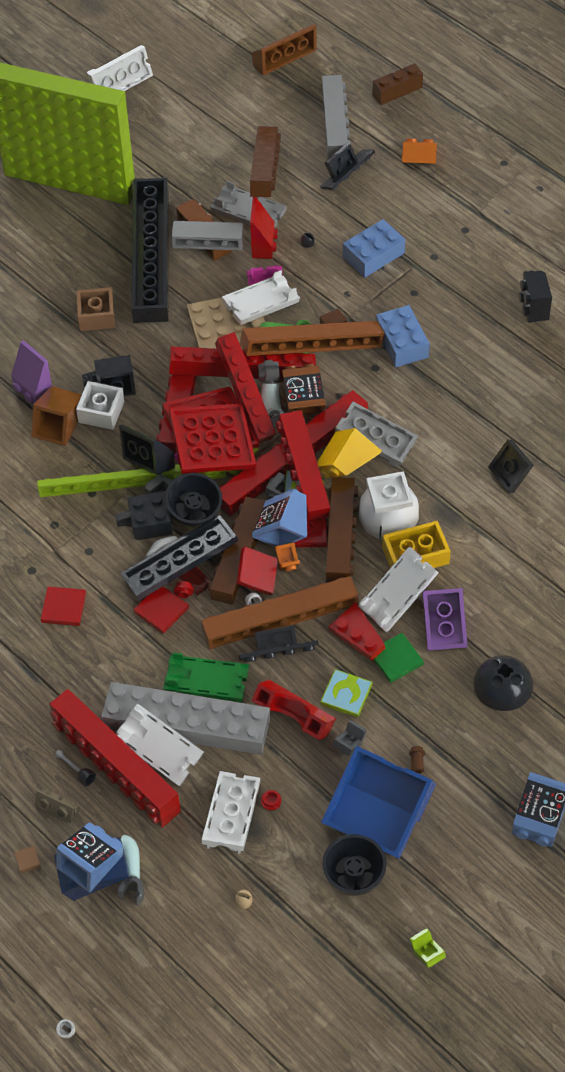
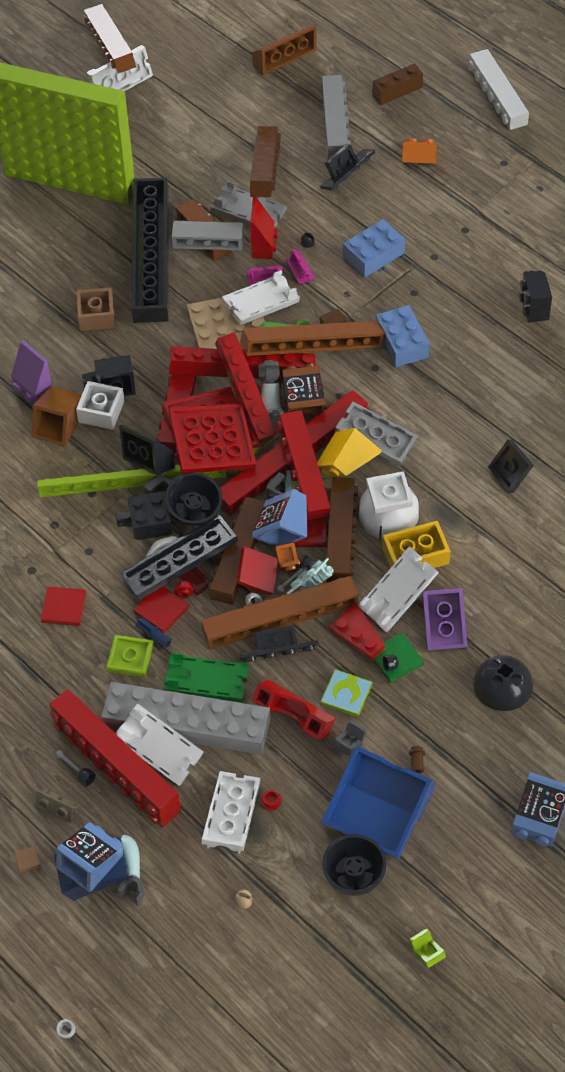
(109, 39): none -> brick
(130, 656): none -> lime tile
(153, 633): none -> dark blue axle
(299, 267): none -> dark pink hinge
(305, 564): none -> hinge
(317, 574): none -> light aqua hinge
(390, 662): none -> black hinge
(498, 89): none -> white brick

